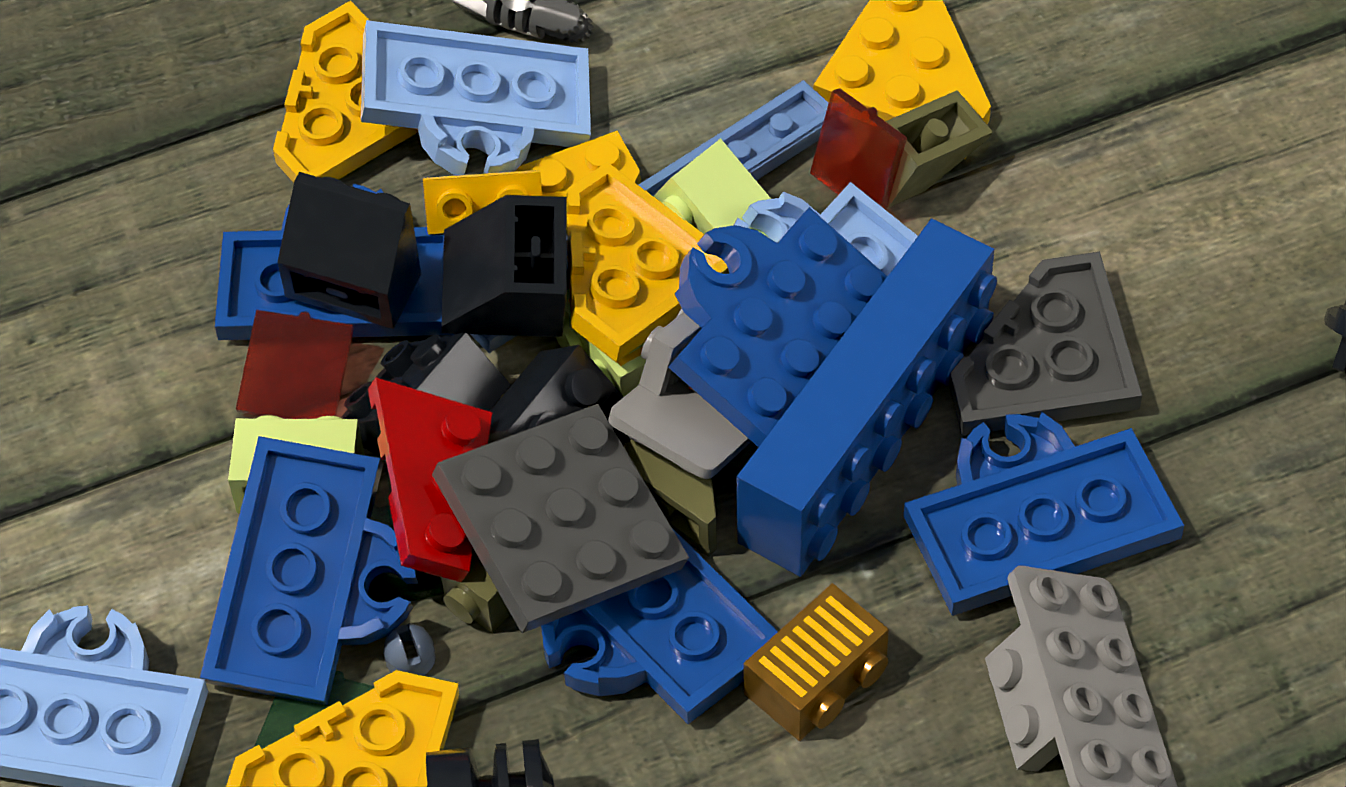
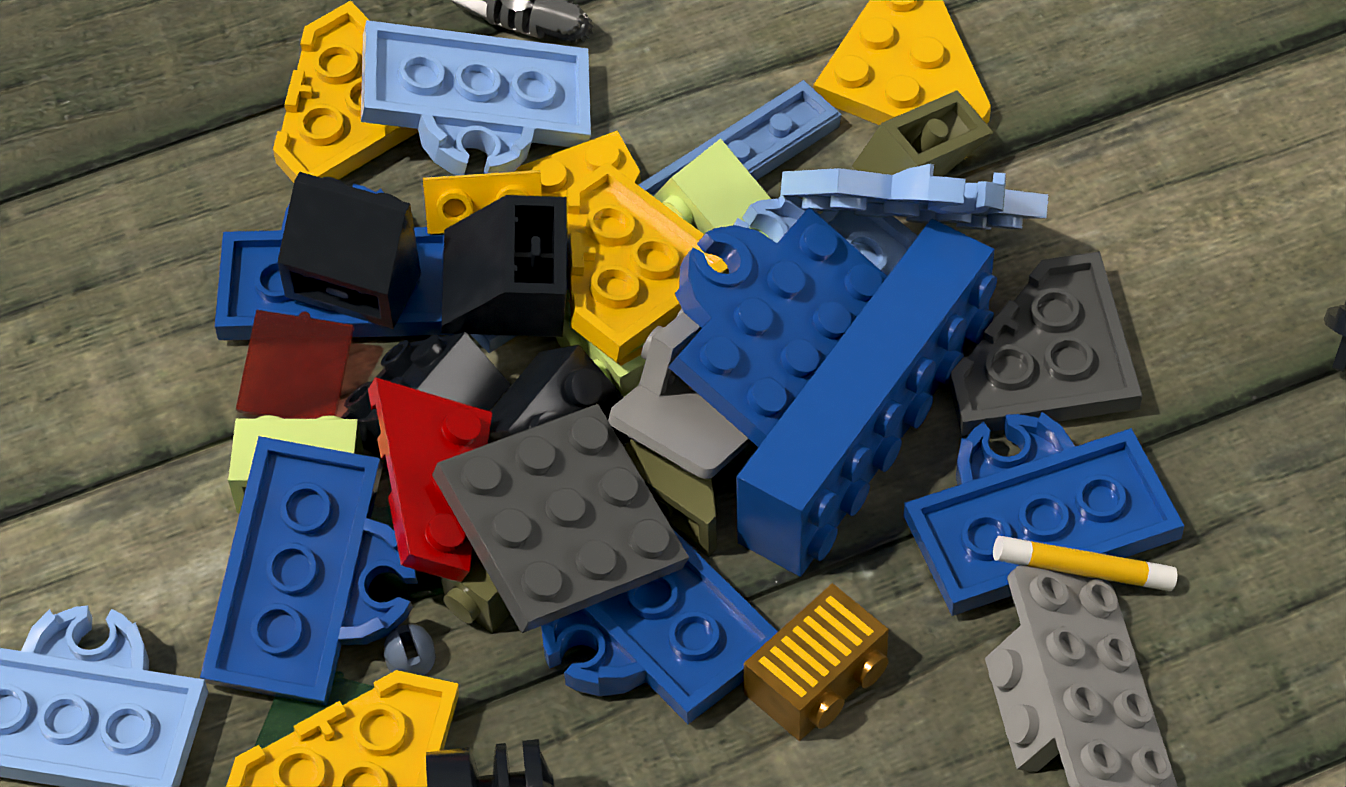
(857, 149): clear red piece -> none
(916, 196): none -> light blue plate
(1084, 563): none -> yellow bar

